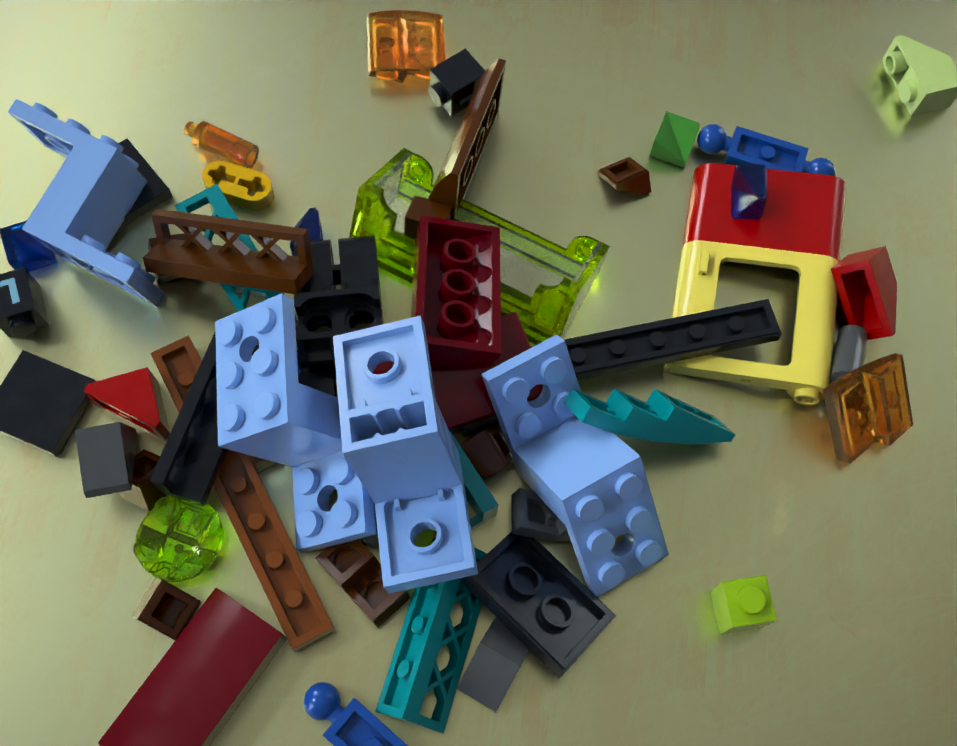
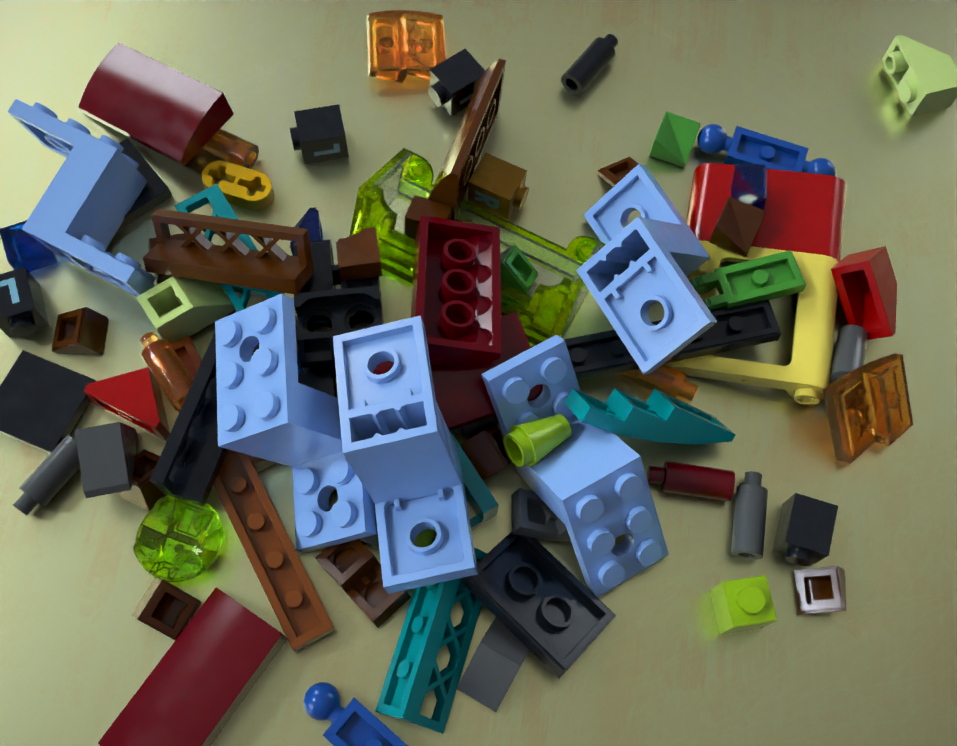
(49, 476): none -> dark grey cylinder
(80, 332): none -> reddish brown slope
(154, 104): none -> dark red slope
(166, 368): none -> clear orange cylinder
(184, 306): none -> yellowish green slope
(319, 134): none -> black brick
(359, 256): none -> reddish brown slope
(498, 186): none -> pearl gold brick
(516, 270): none -> bright green slope
(535, 439): none -> lime cone
(589, 64): none -> black cylinder
(643, 266): none -> light blue bracket
(663, 379): none -> clear orange cylinder
(693, 480): none -> dark red cylinder
(737, 226): none -> reddish brown slope
(749, 518): none -> dark grey cylinder
(751, 281): none -> bright green hinge
(805, 530): none -> black brick
(821, 590): none -> slope

